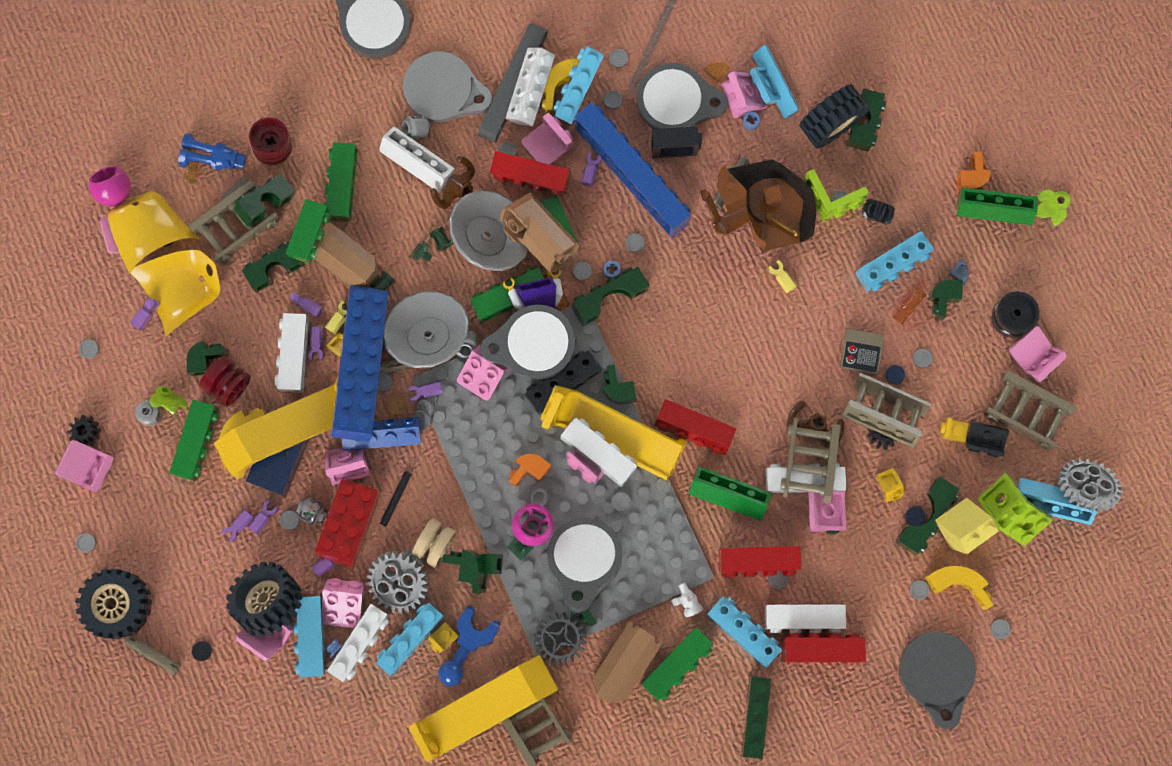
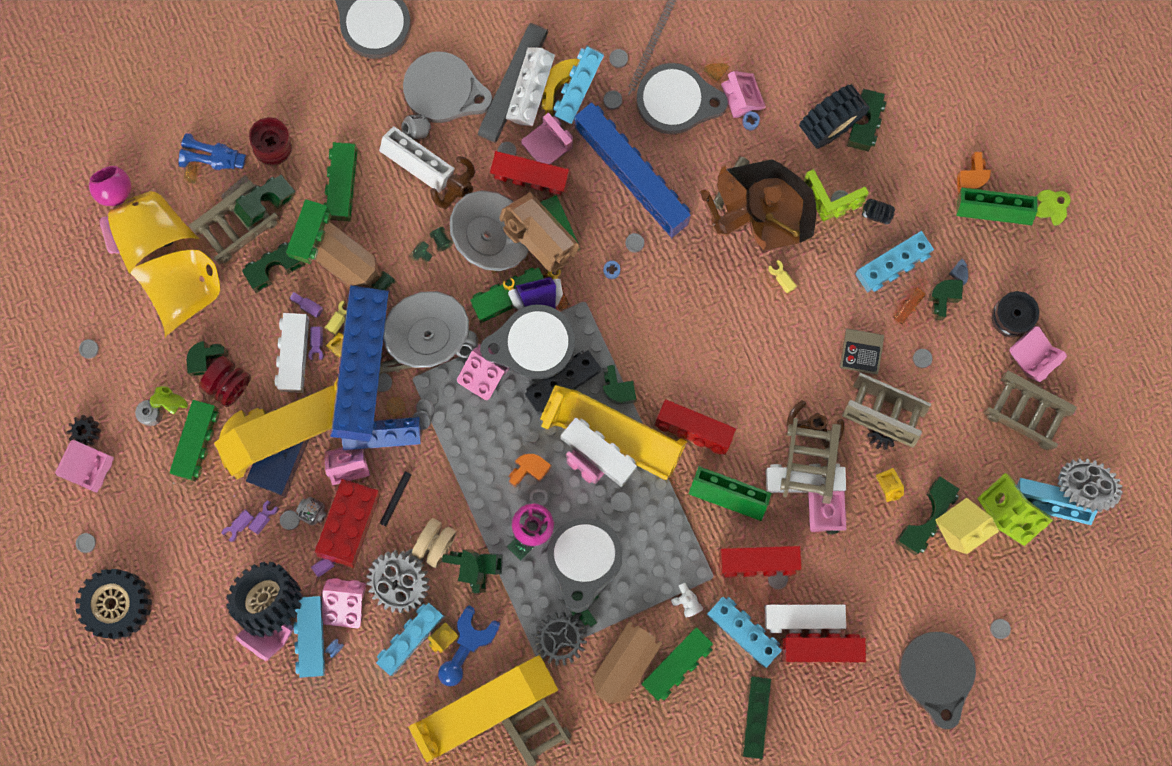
(144, 649): dark tan pin -> none
(145, 314): medium lavender bar -> none
(201, 651): black piece -> none
(358, 643): white brick -> none
(426, 390): medium lavender bar -> none
(582, 271): light grey piece -> none
(590, 171): medium lavender bar -> none
(630, 284): dark green arch -> none
(675, 142): black window -> none
(772, 83): medium azure bracket -> none
(895, 374): dark blue piece -> none
(915, 516): dark blue piece -> none
(919, 590): light grey piece -> none
(954, 430): yellow bracket -> none
(963, 576): yellow arch -> none
(986, 439): black bracket -> none

